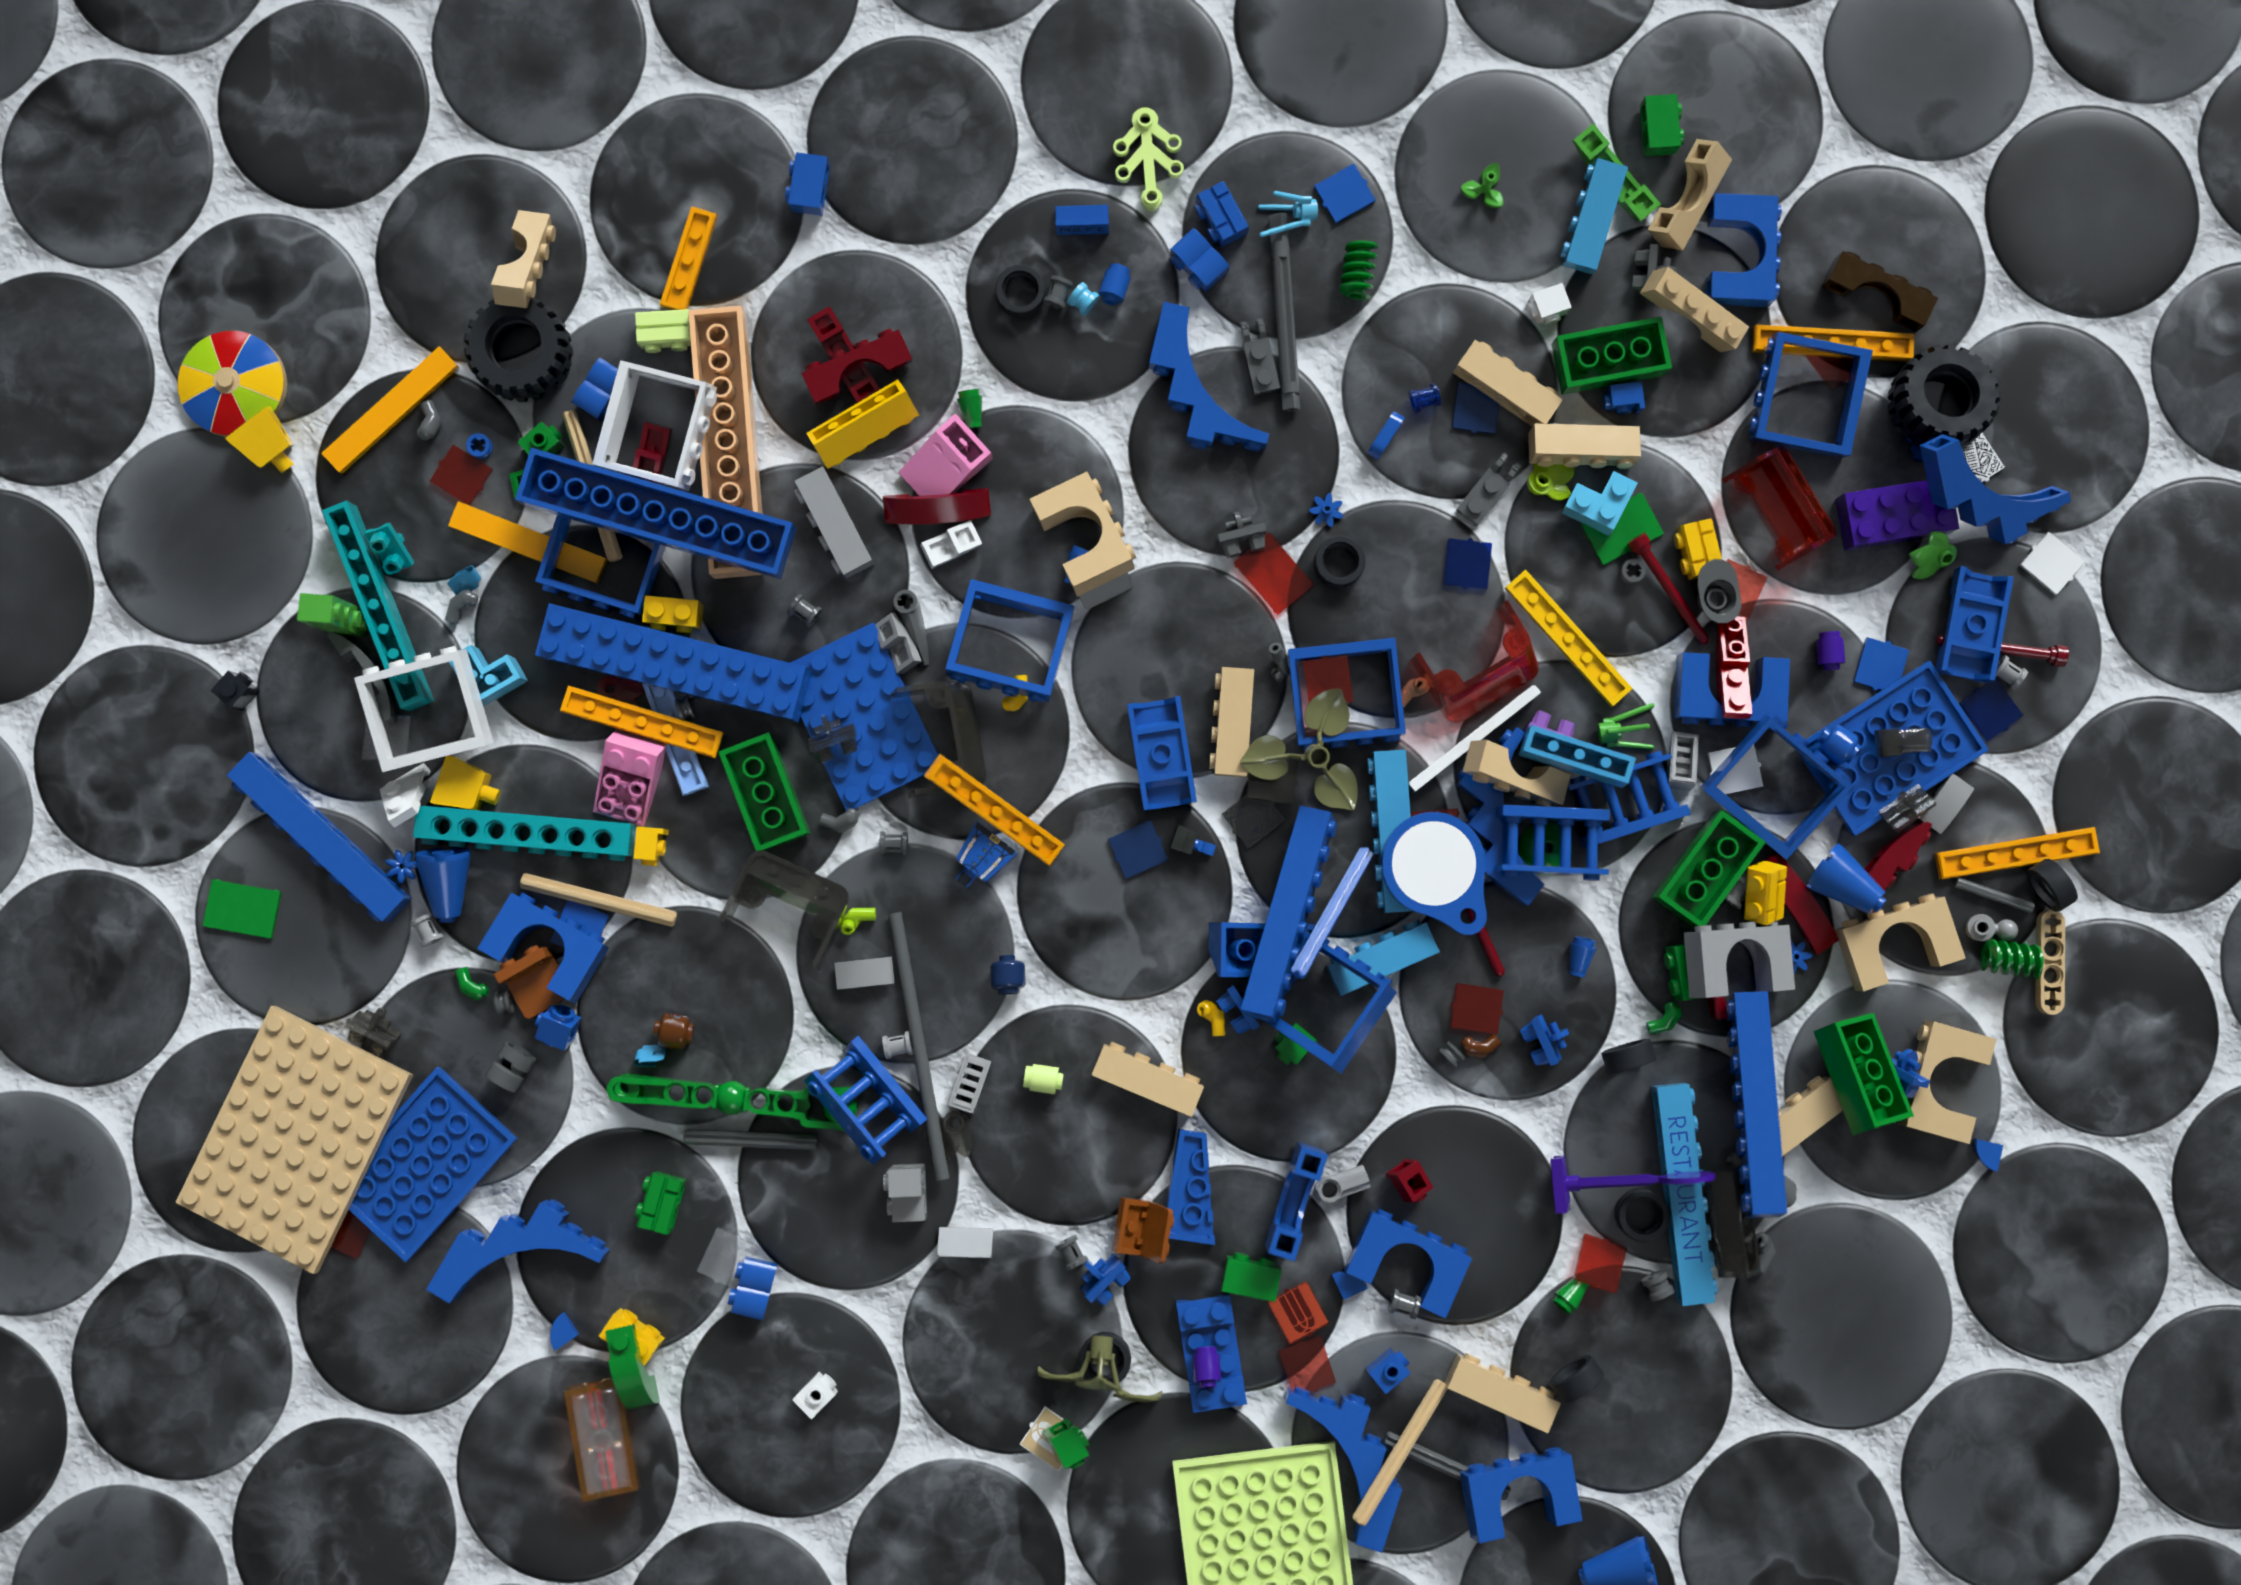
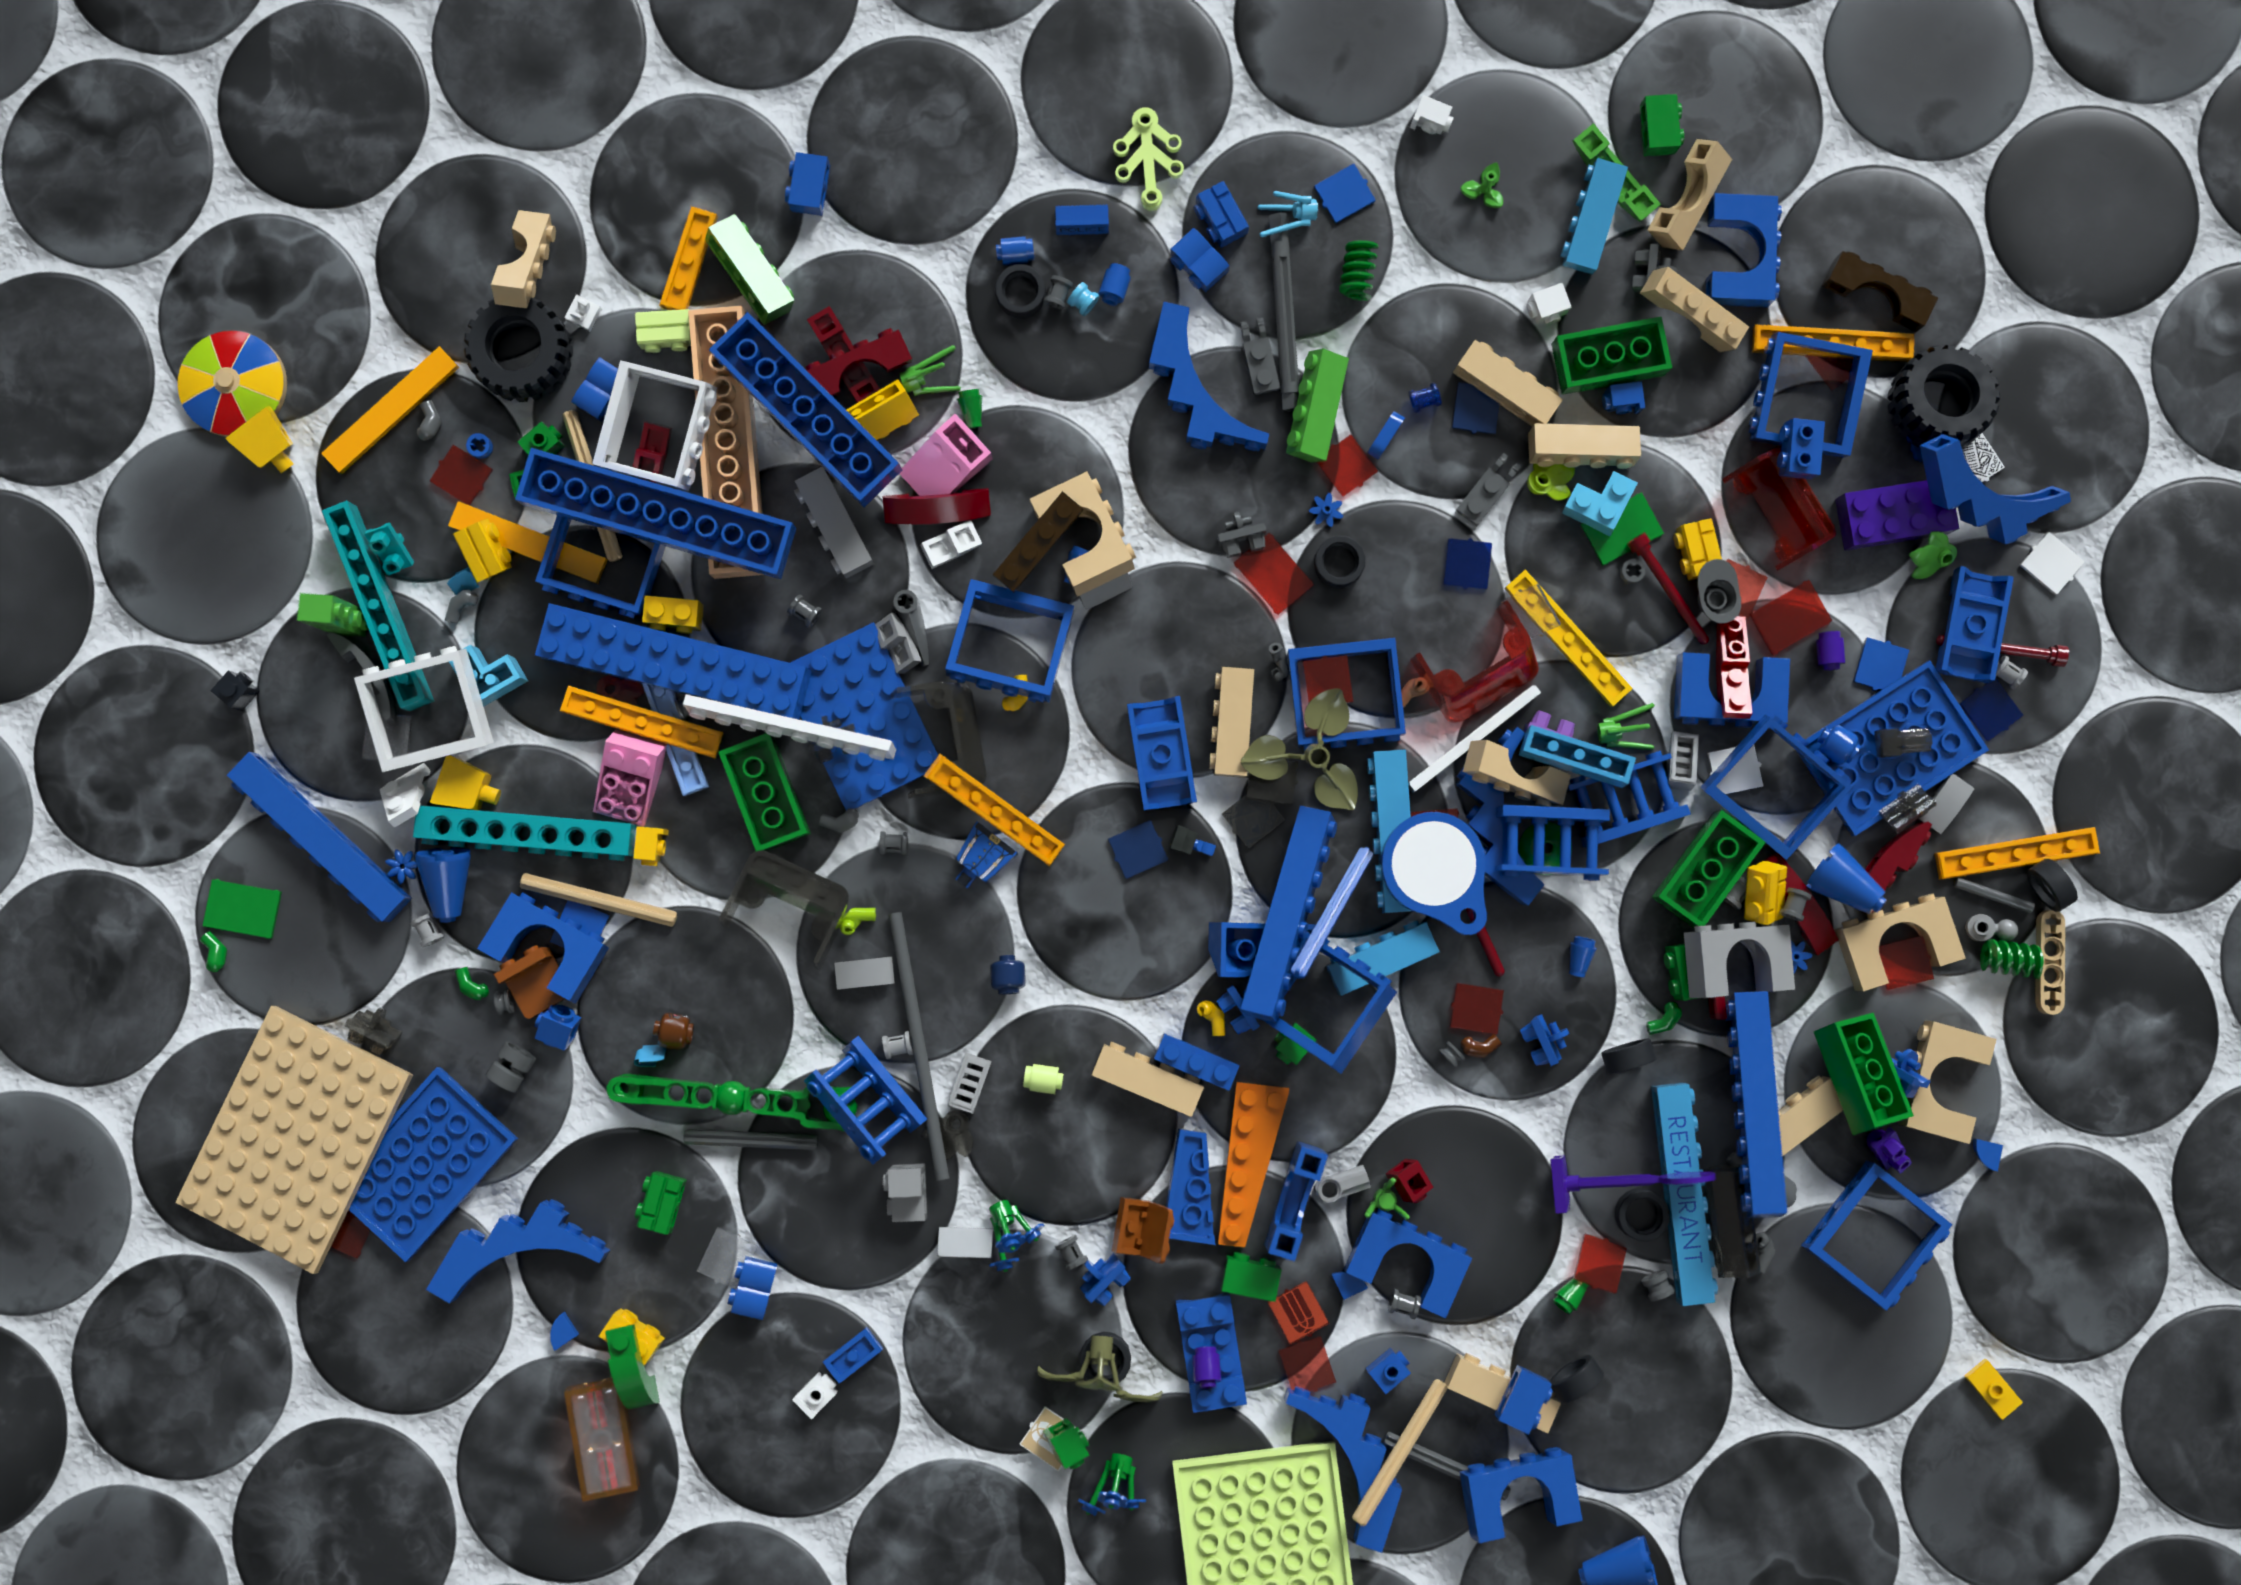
(216, 954): none -> green arm
(483, 550): none -> yellow brick
(583, 313): none -> white tile
(749, 269): none -> brick
(798, 730): none -> white plate
(806, 409): none -> blue brick
(852, 1355): none -> blue plate
(914, 377): none -> bright green plant
(1002, 1217): none -> plant
(1015, 250): none -> blue brick
(1038, 542): none -> dark brown arch
(1120, 1468): none -> green plant
(1196, 1061): none -> blue brick
(1251, 1143): none -> orange wing
(1317, 405): none -> bright green brick
(1347, 466): none -> clear red piece
(1386, 1201): none -> bright green plant
(1432, 116): none -> white brick
(1524, 1400): none -> blue brick
(1534, 611): none -> clear piece
(1790, 617): none -> clear red piece
(1795, 904): none -> dark grey bush
(1801, 448): none -> blue brick
(1842, 1208): none -> blue window
(1888, 1149): none -> dark purple hips
(1906, 962): none -> clear red piece
(1993, 1389): none -> yellow plate

